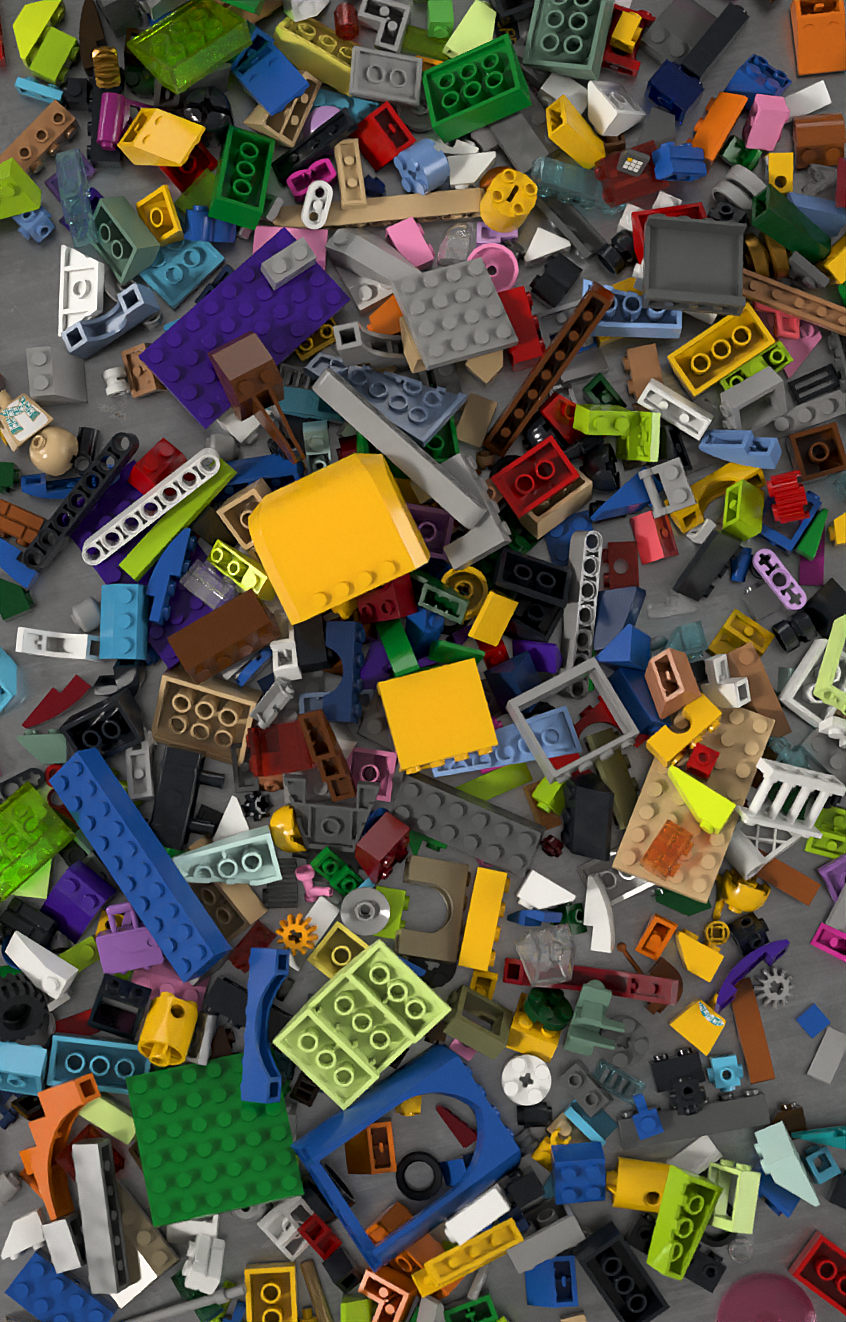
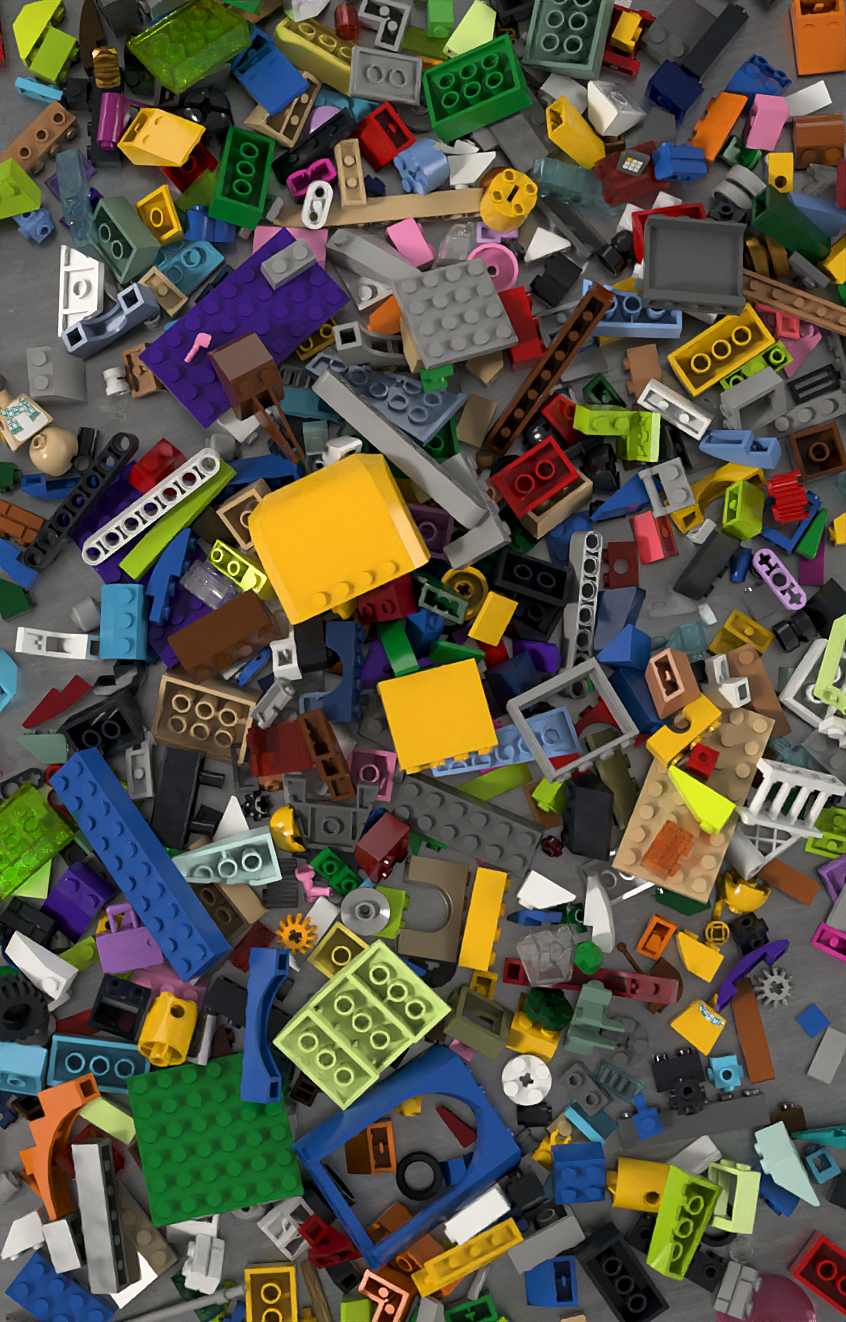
(165, 292): none -> tan plate
(201, 340): none -> bright pink hand
(336, 1252): none -> dark red slope
(339, 448): none -> white slope
(435, 378): none -> green bracket
(588, 957): none -> green rock
(706, 614): none -> white tile
(737, 1291): none -> light grey brick

